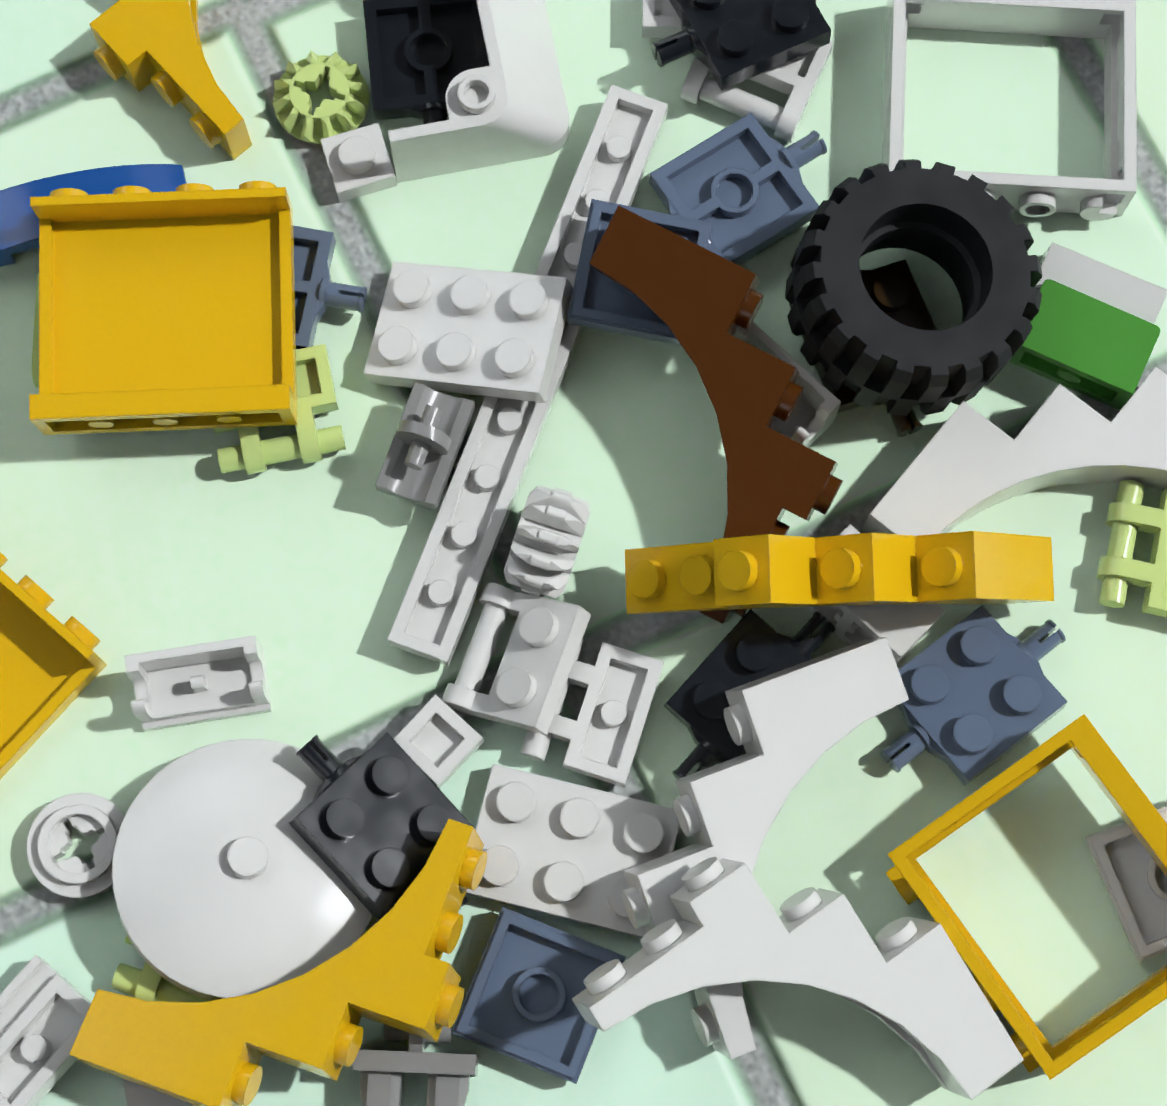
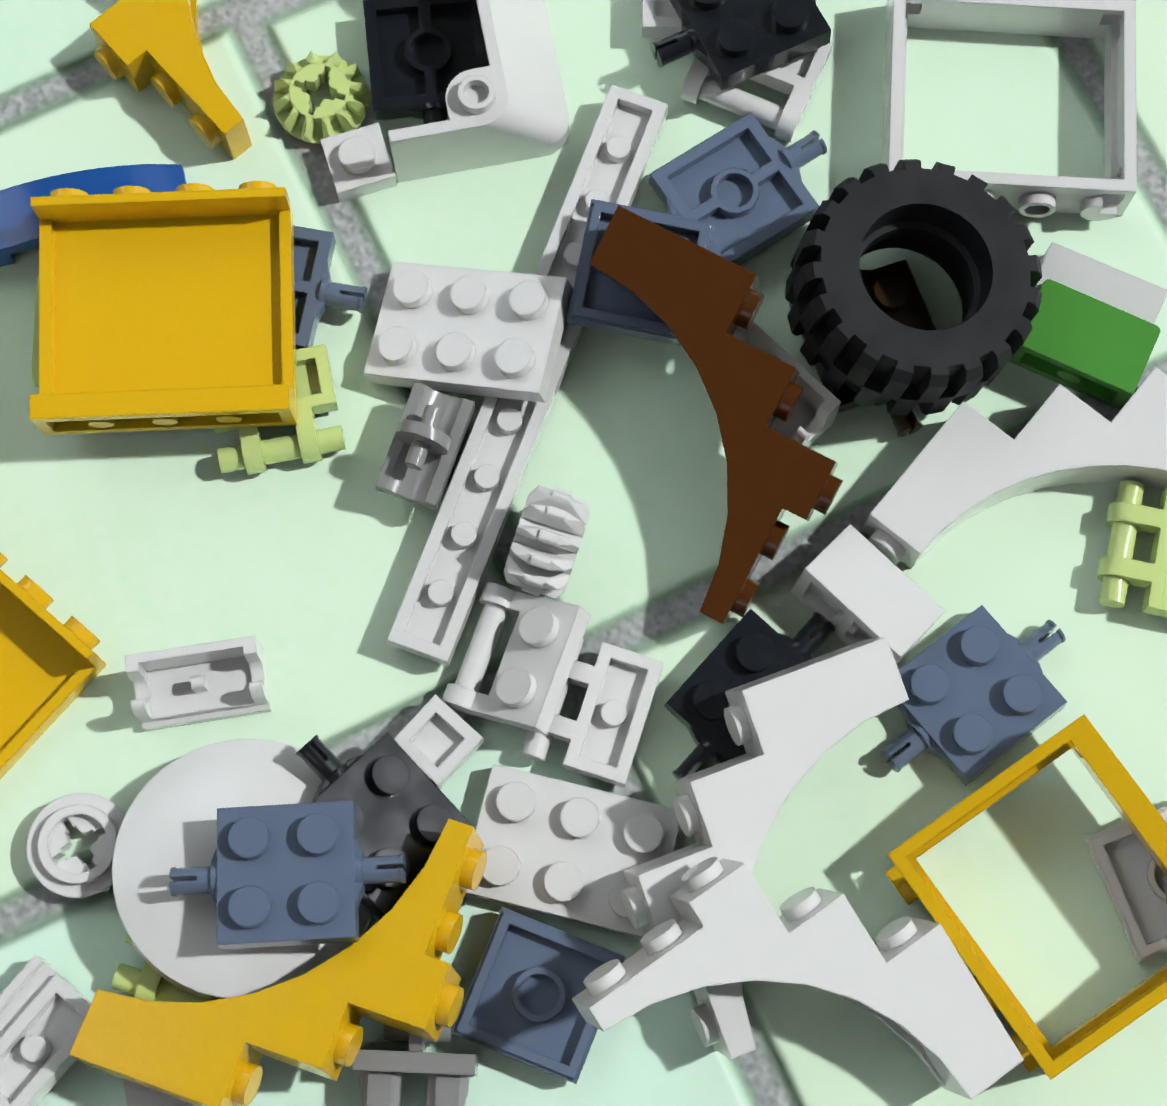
(287, 875): none -> sand blue plate
(840, 571): yellow arch -> none

